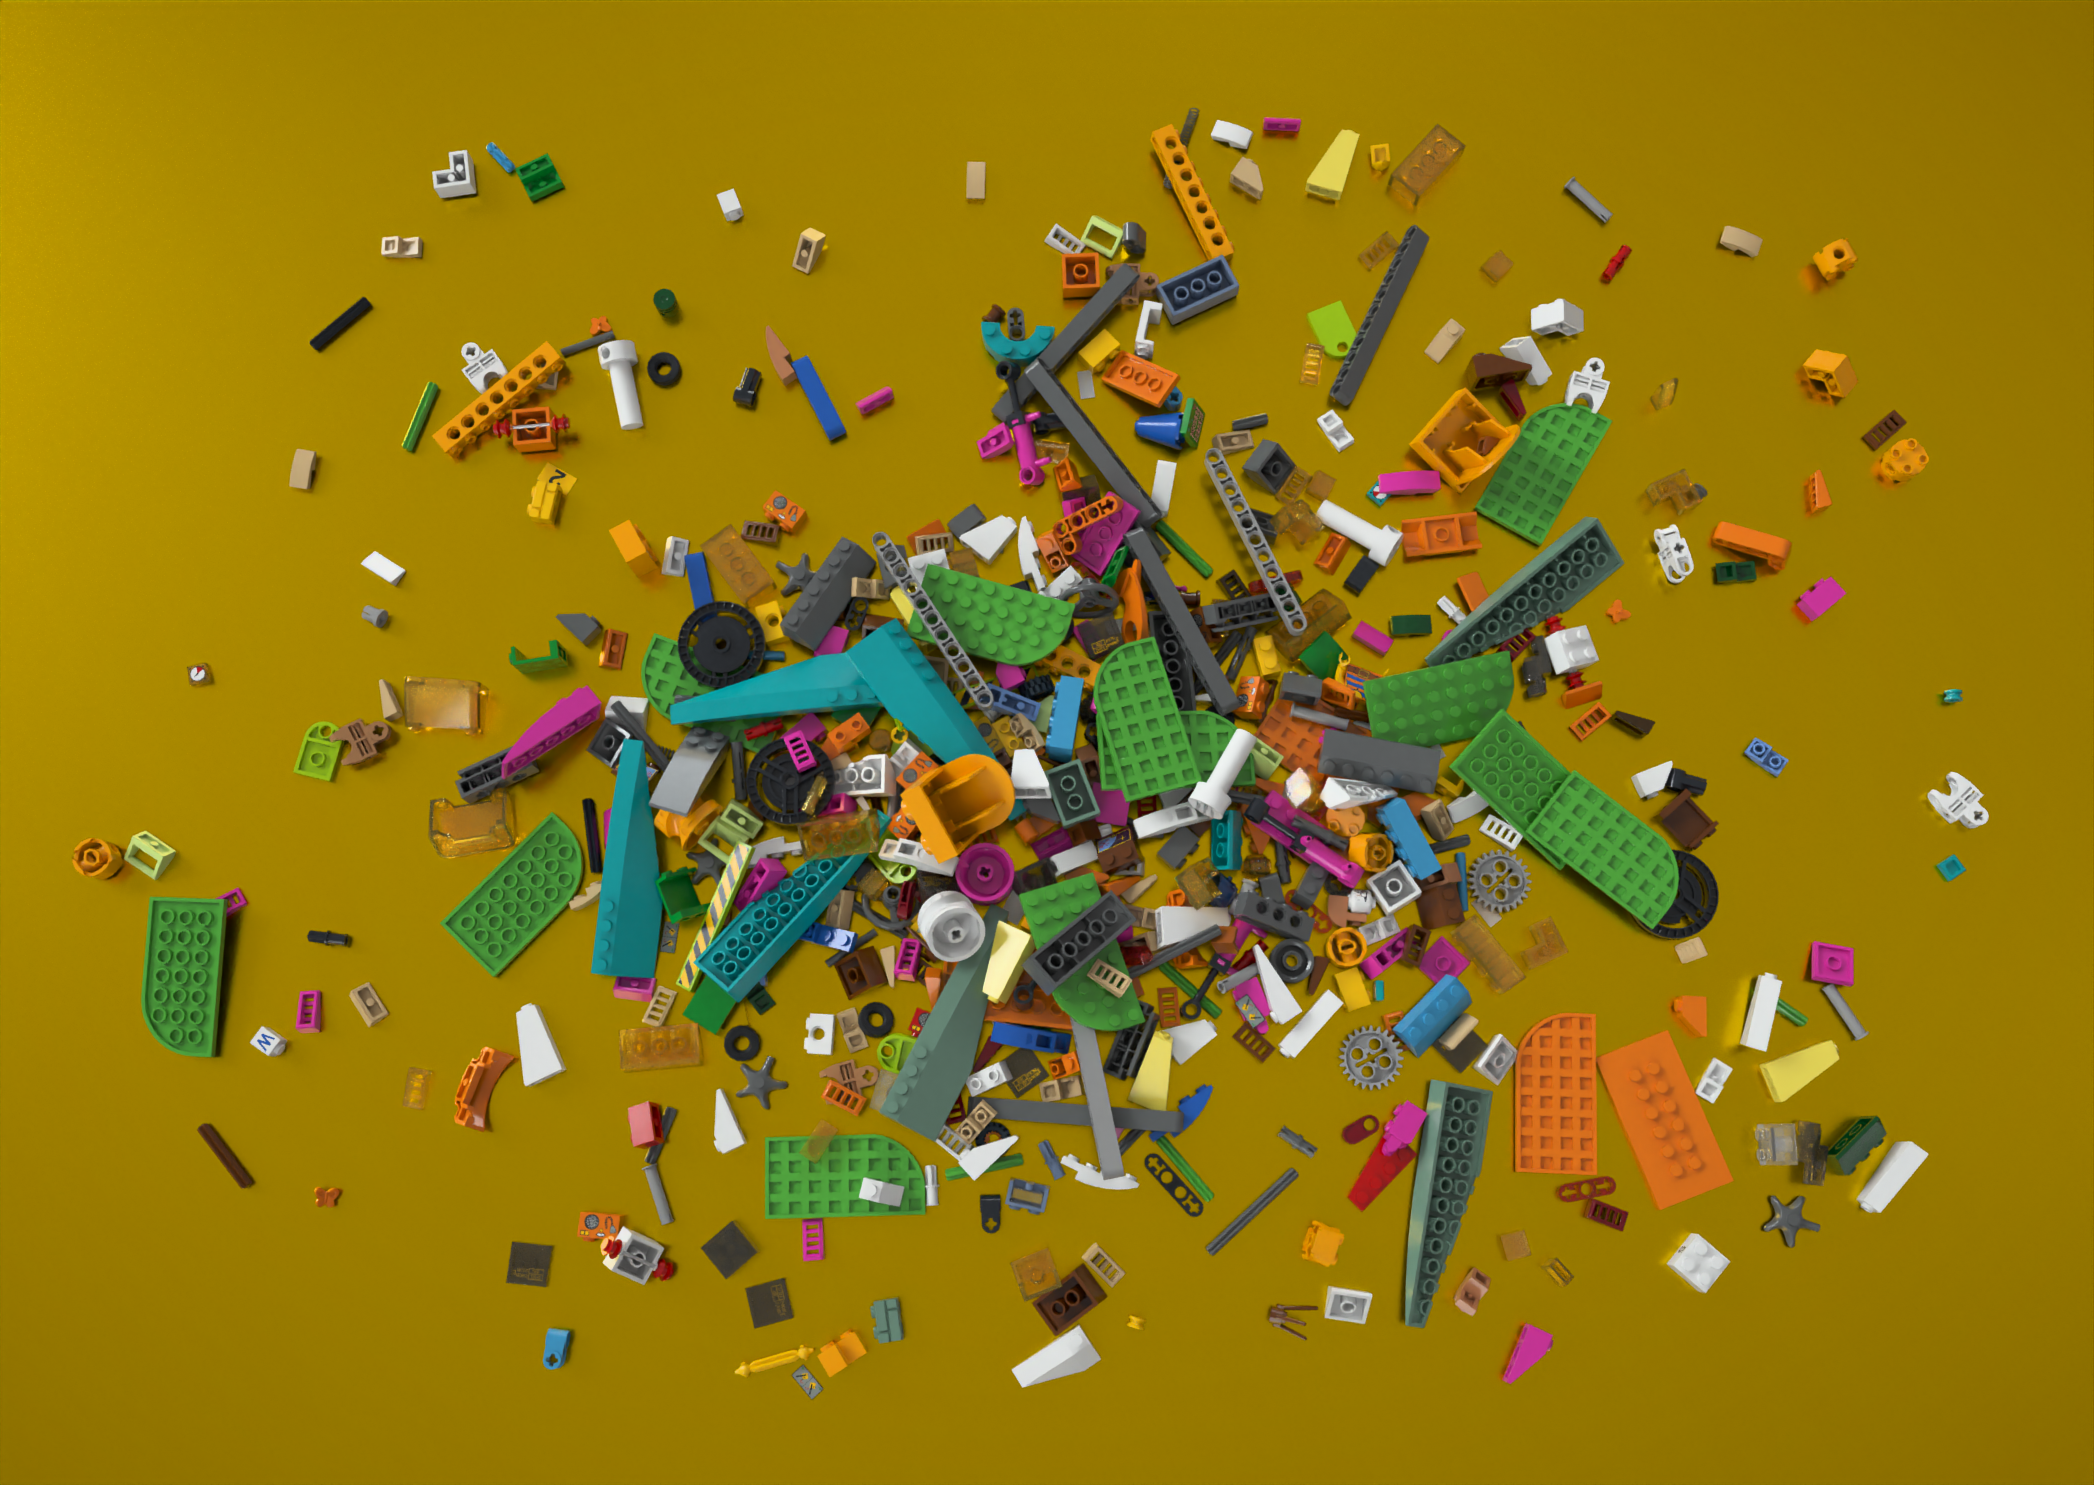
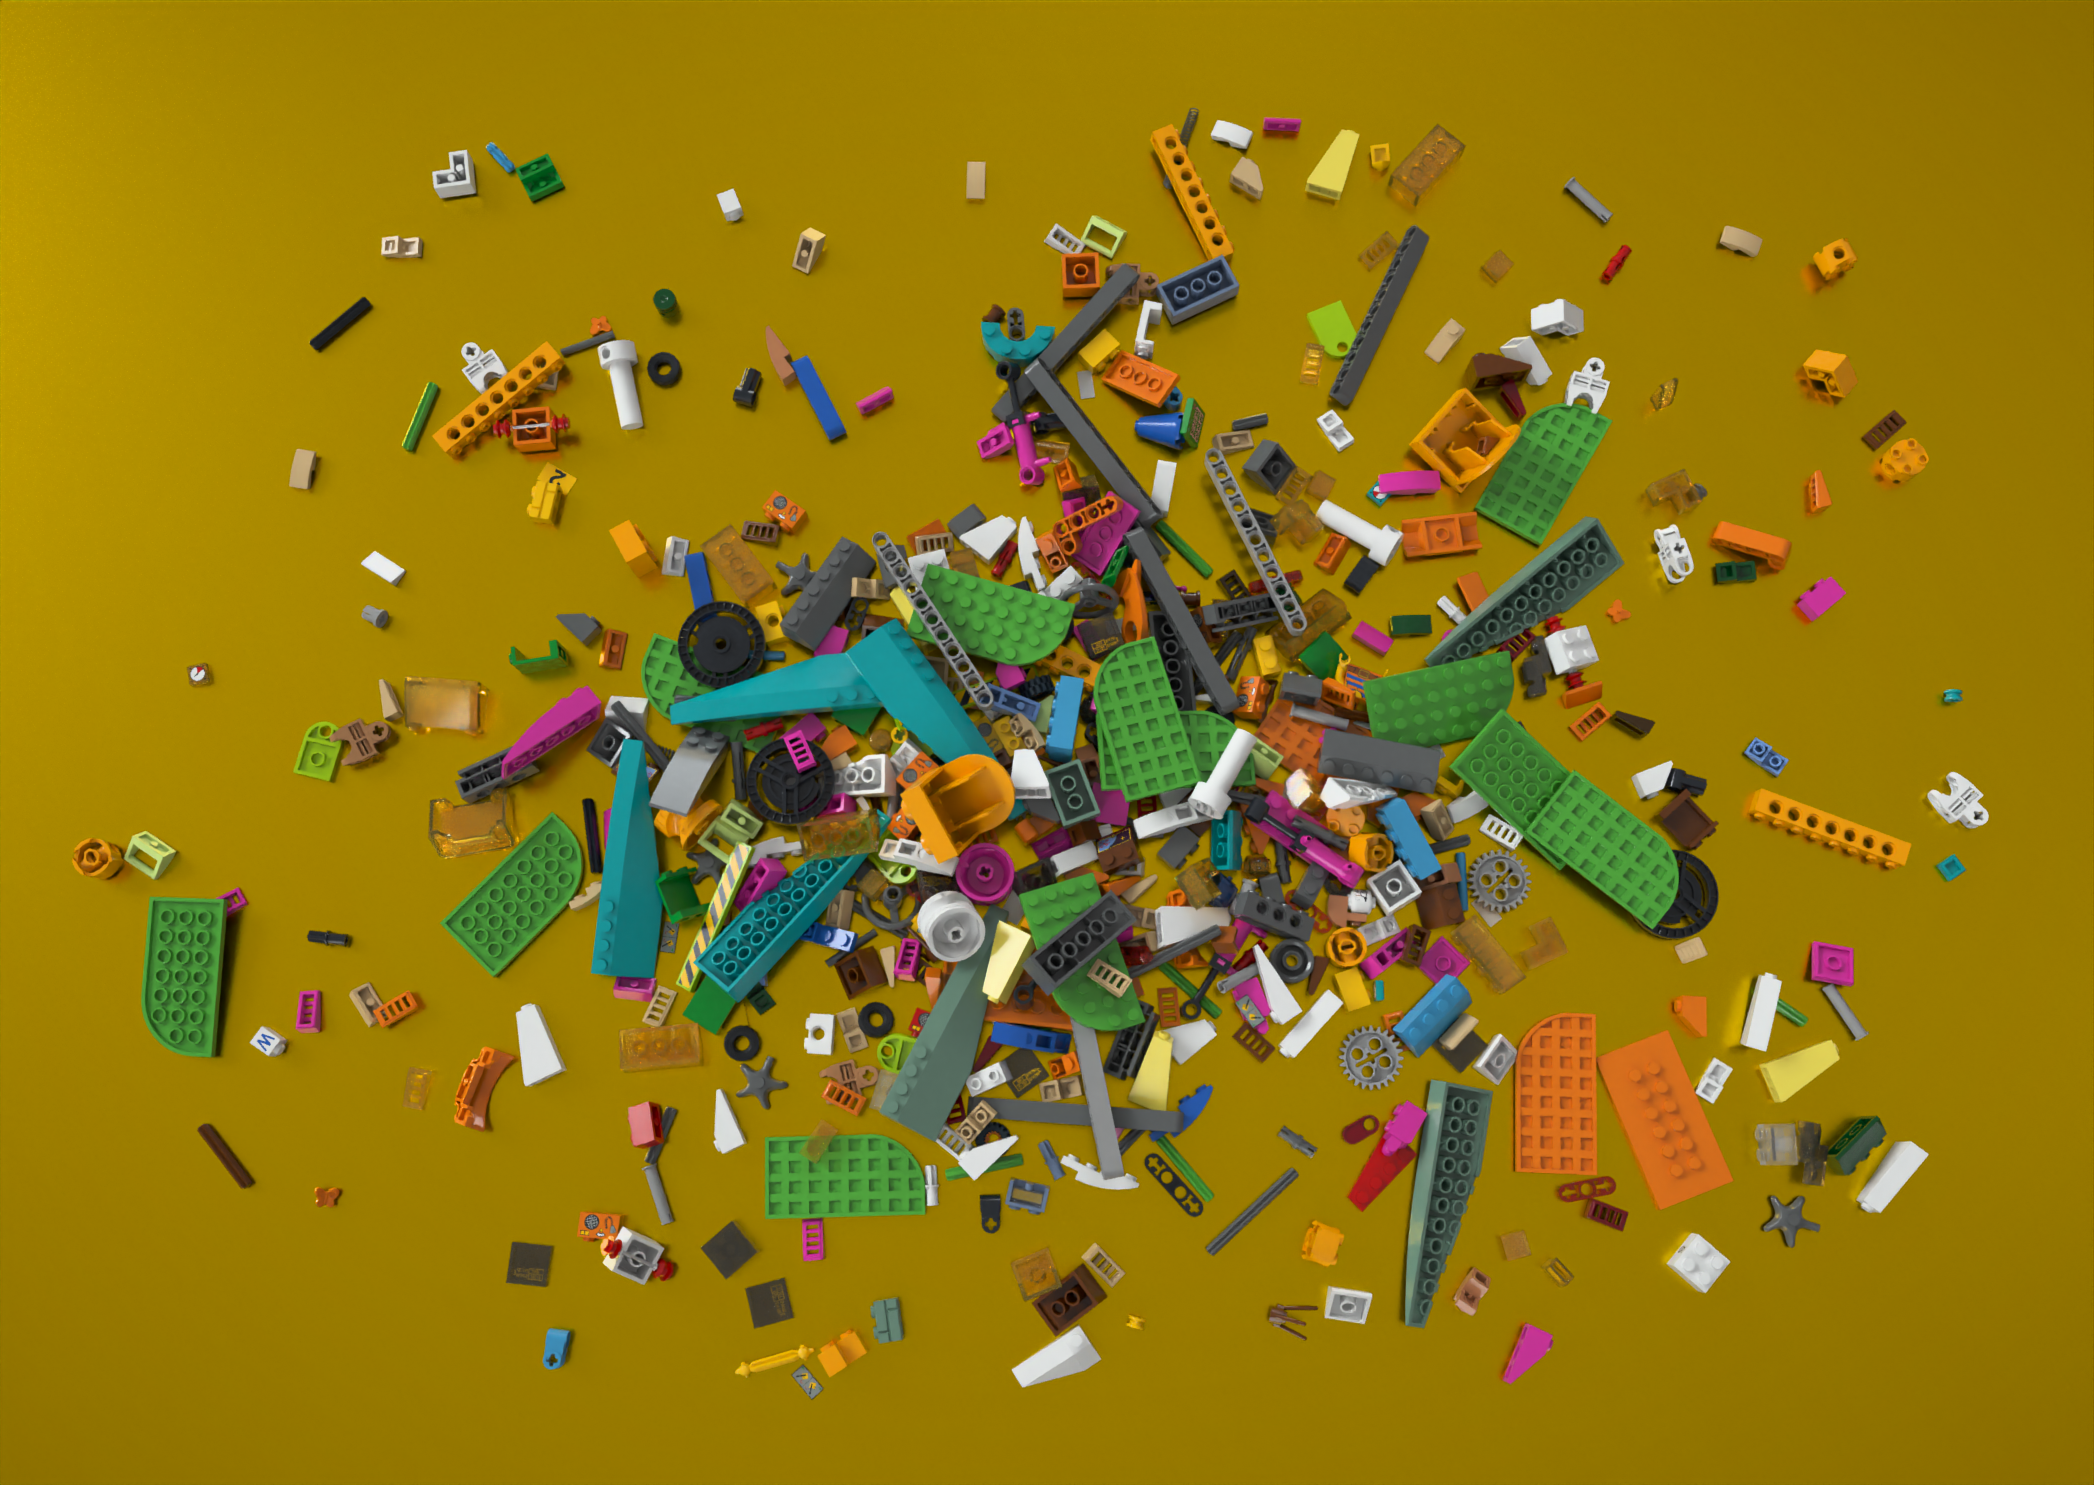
(392, 1003): none -> orange slope
(814, 795): clear yellow axle -> none
(849, 733): orange brick -> none
(881, 1192): white slope -> none
(906, 900): dark red piece -> none
(1004, 559): none -> red pin
(1134, 238): dark grey beam -> none
(1897, 849): none -> light orange brick

